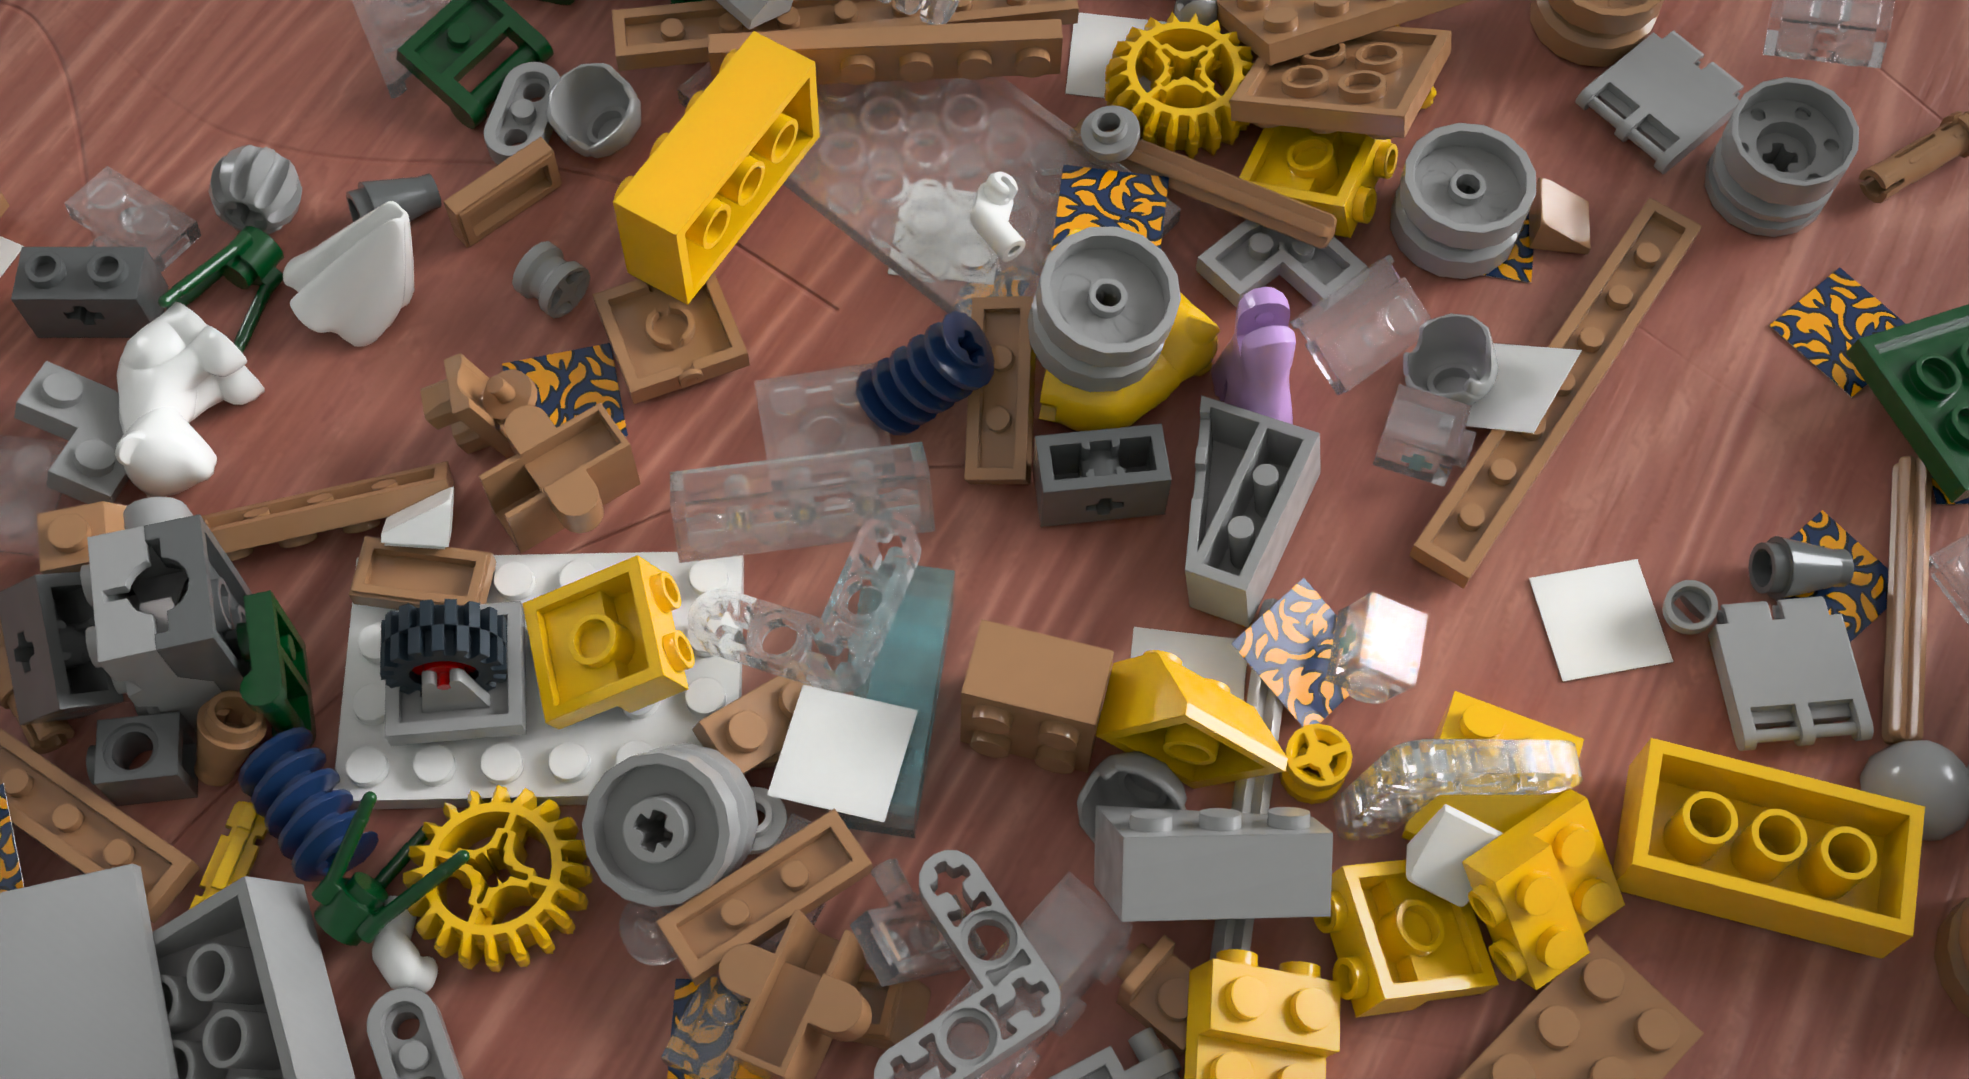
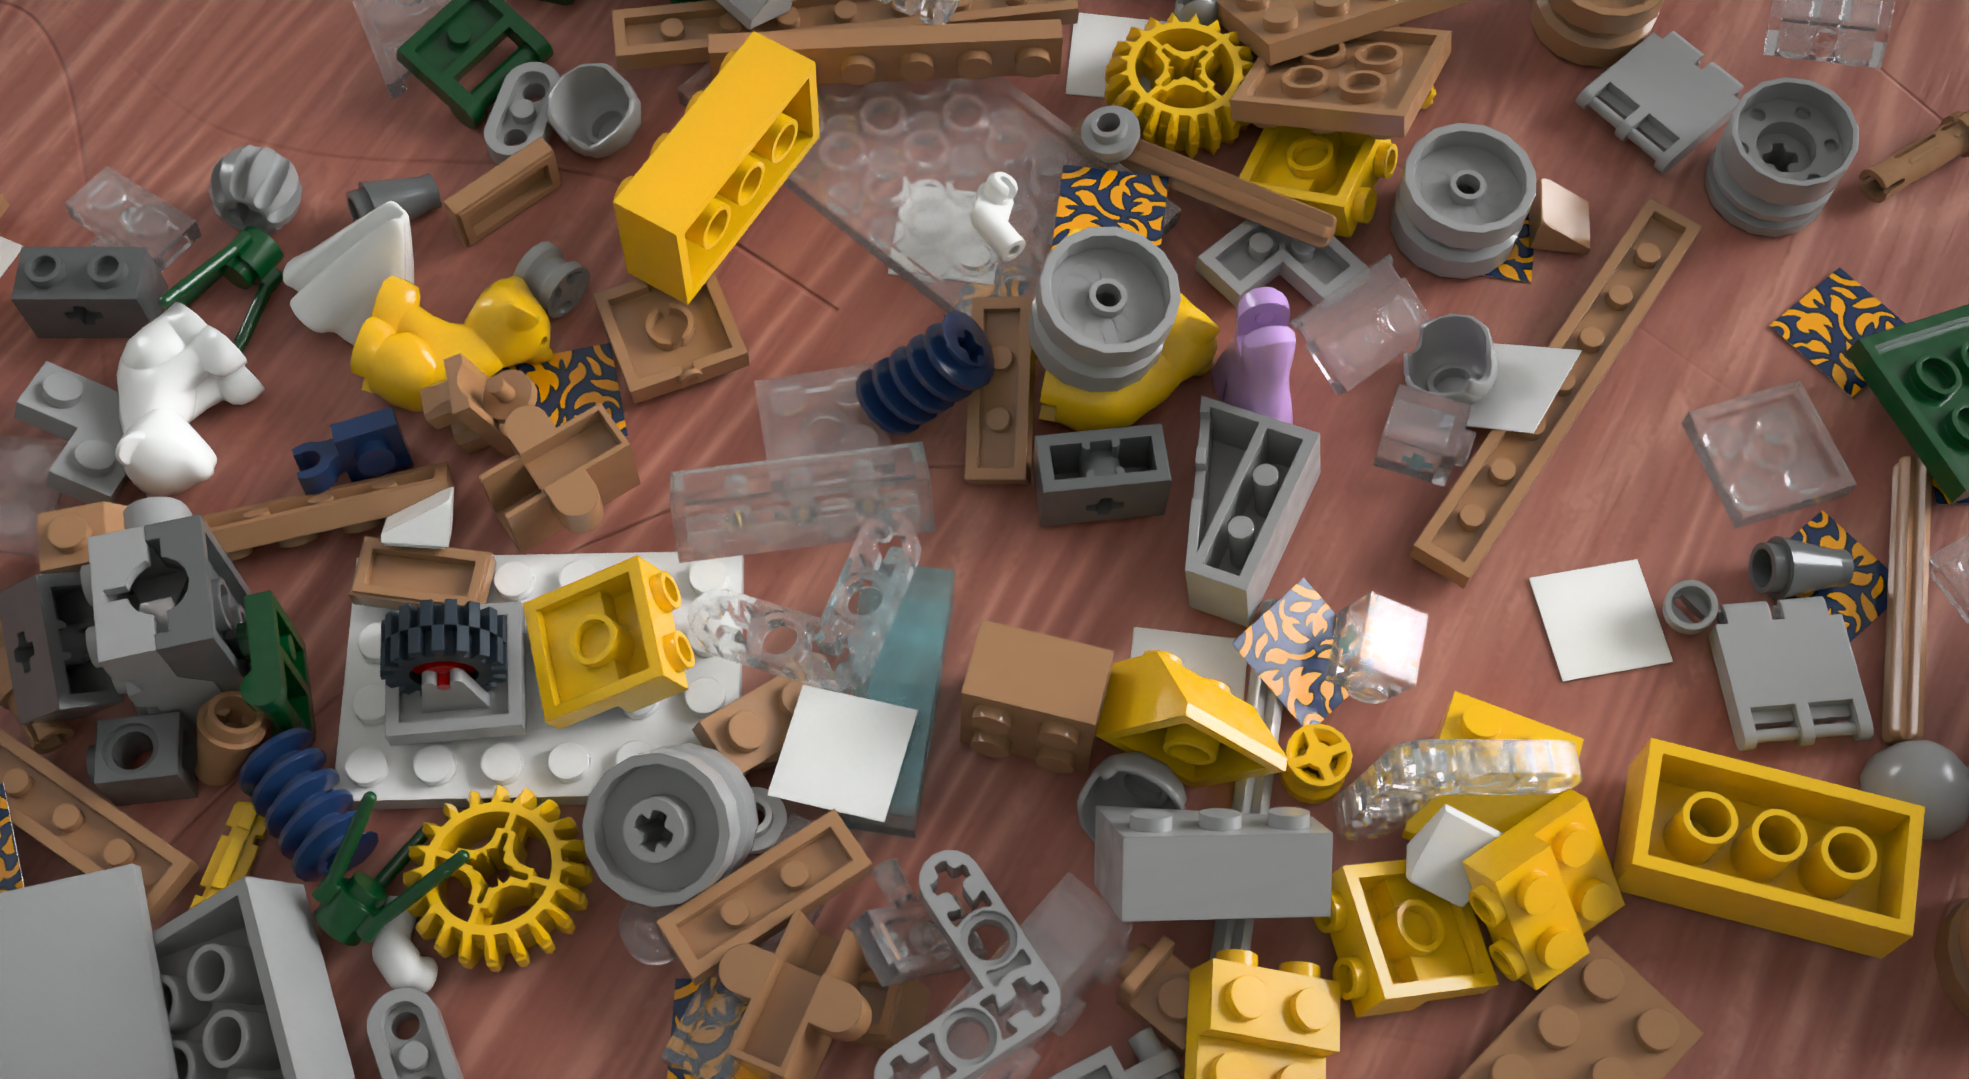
(359, 446): none -> dark blue plate
(407, 346): none -> yellow animal
(1768, 453): none -> clear plate

